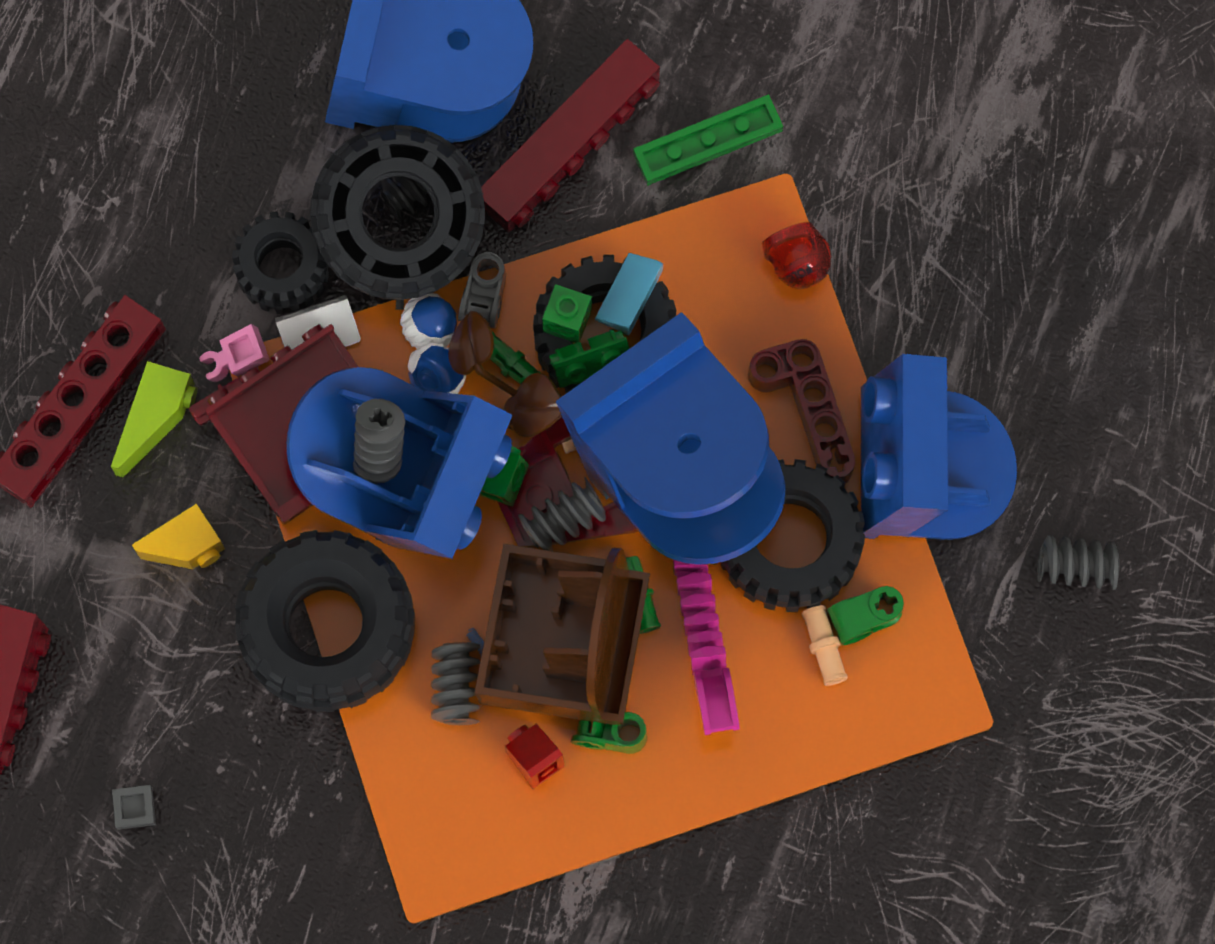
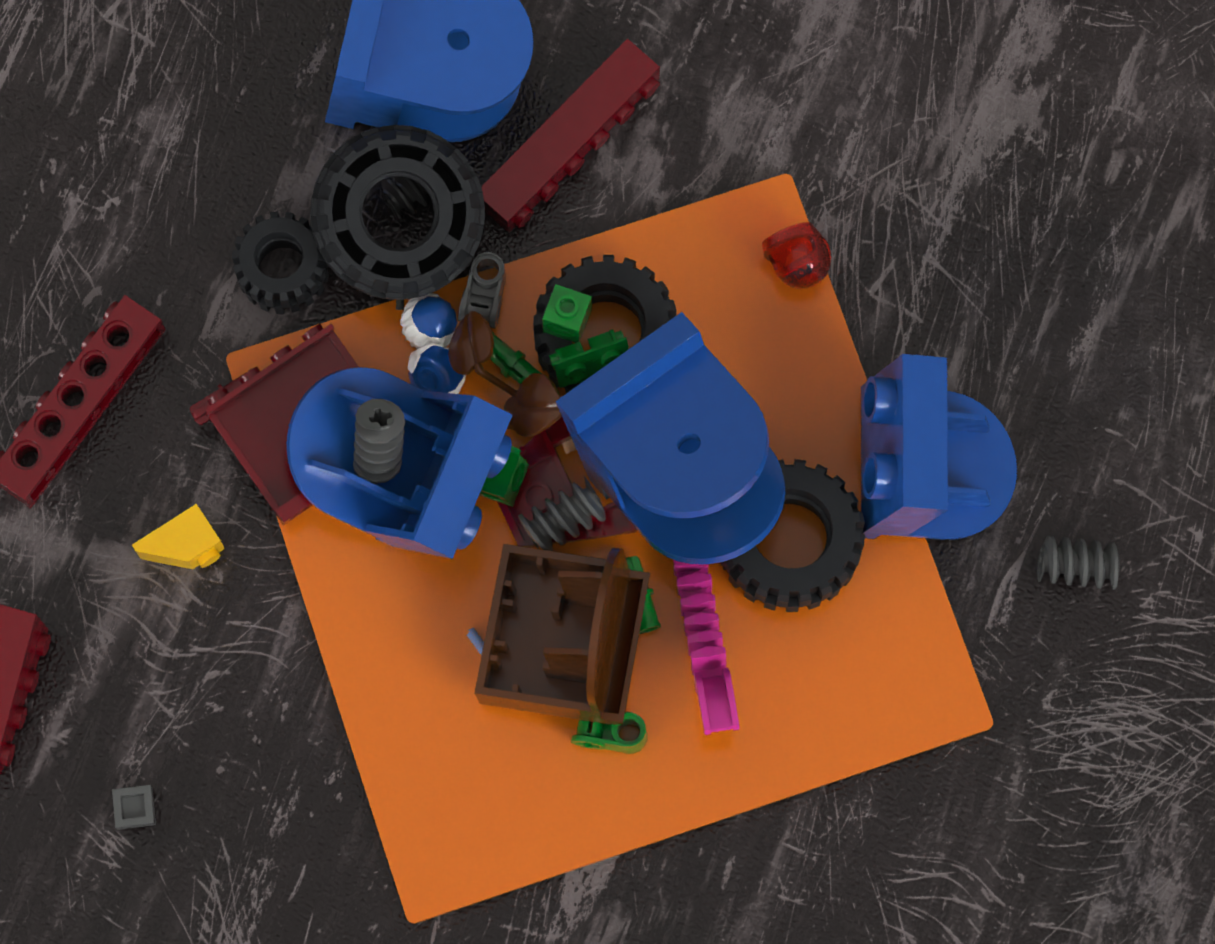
(154, 413): lime slope -> none
(239, 354): bright pink plate -> none
(311, 565): black tyre -> none
(334, 312): white panel -> none
(454, 683): dark grey piece -> none
(534, 754): red slope -> none
(629, 293): medium azure slope -> none
(708, 140): green plate -> none
(811, 413): dark red beam -> none
(824, 645): light nougat pin -> none
(859, 617): green piece -> none

